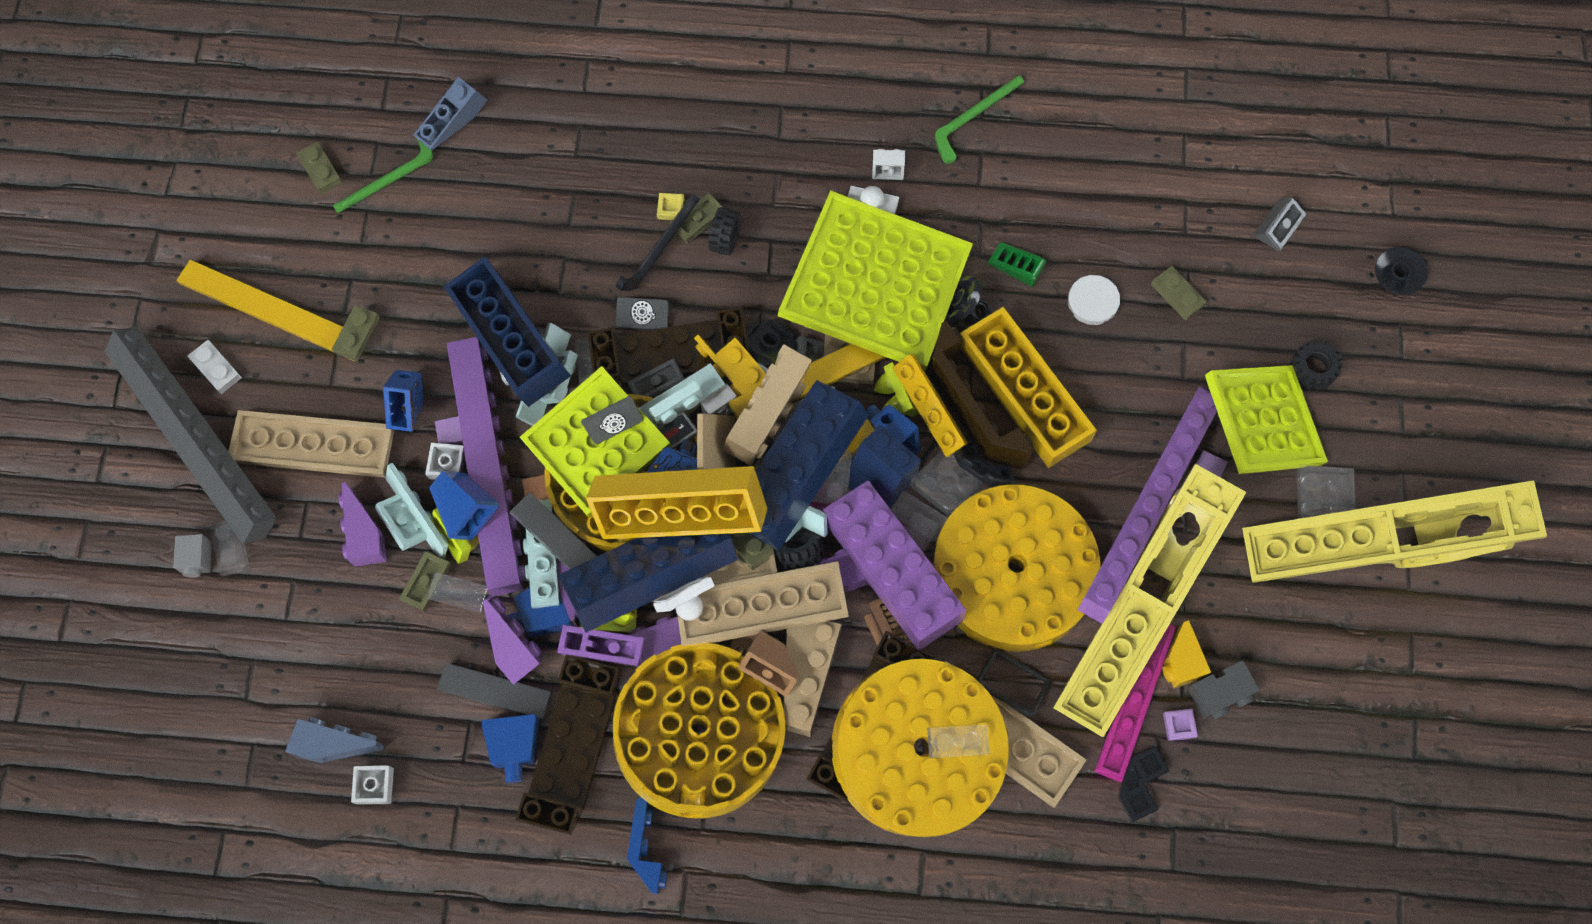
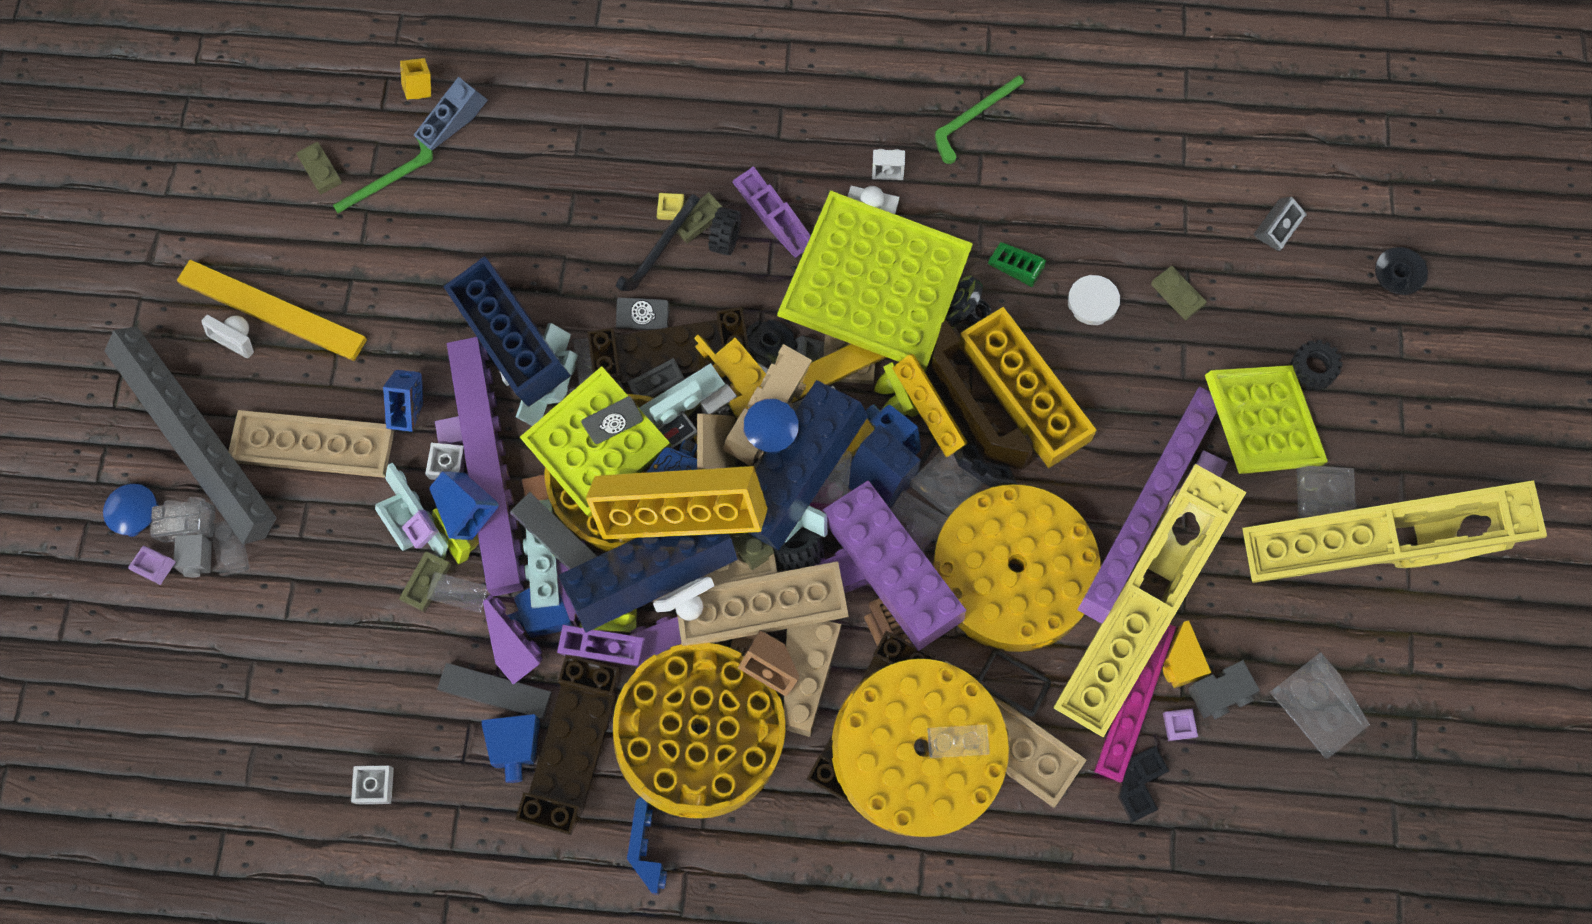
(129, 509): none -> blue dish
(151, 565): none -> lavender tile
(182, 519): none -> clear brick
(214, 366): white plate -> none
(230, 333): none -> white tile
(323, 744): sand blue slope -> none
(355, 333): olive plate -> none
(363, 537): medium lavender slope -> none
(415, 78): none -> yellow brick
(420, 529): none -> lavender tile
(771, 425): none -> blue dish
(772, 211): none -> medium lavender slope
(1321, 705): none -> clear slope

